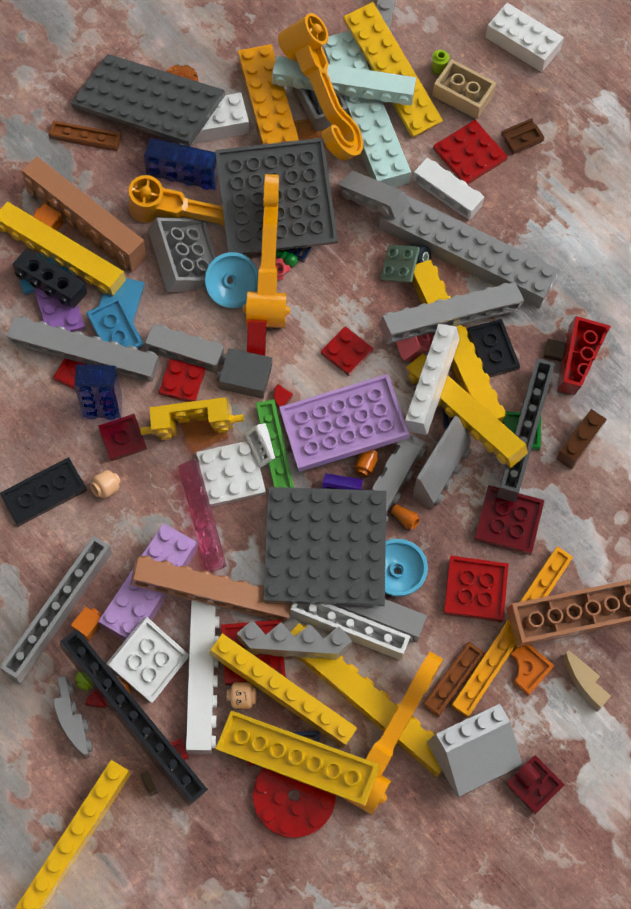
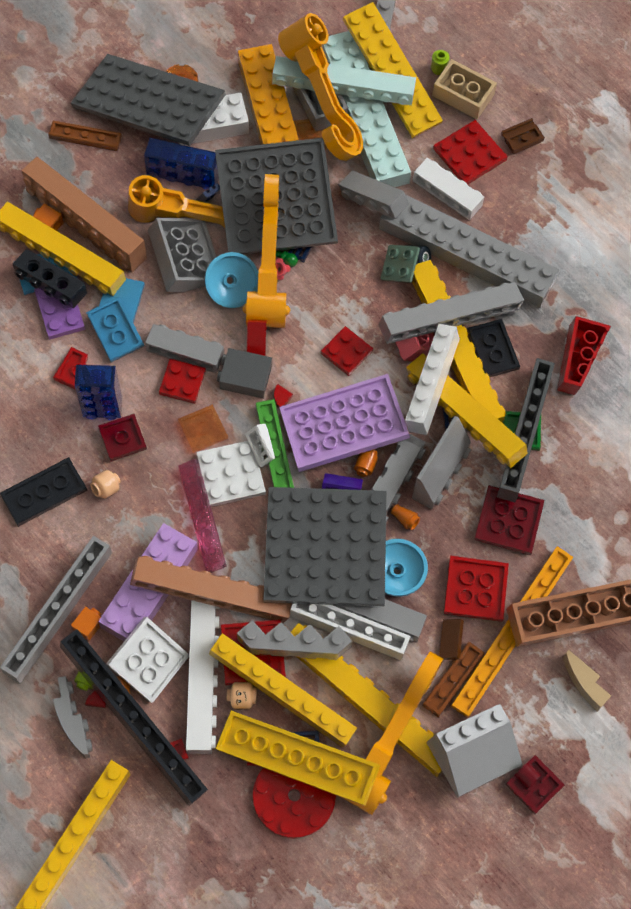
(82, 348): light grey brick -> none
(148, 783): dark brown tile -> none
(164, 417): yellow brick -> none
(210, 193): none -> dark blue tile
(451, 639): none -> reddish brown tile
(524, 37): white brick -> none
(531, 668): orange tile -> none
(554, 349): dark brown tile -> none
(581, 439): reddish brown brick -> none

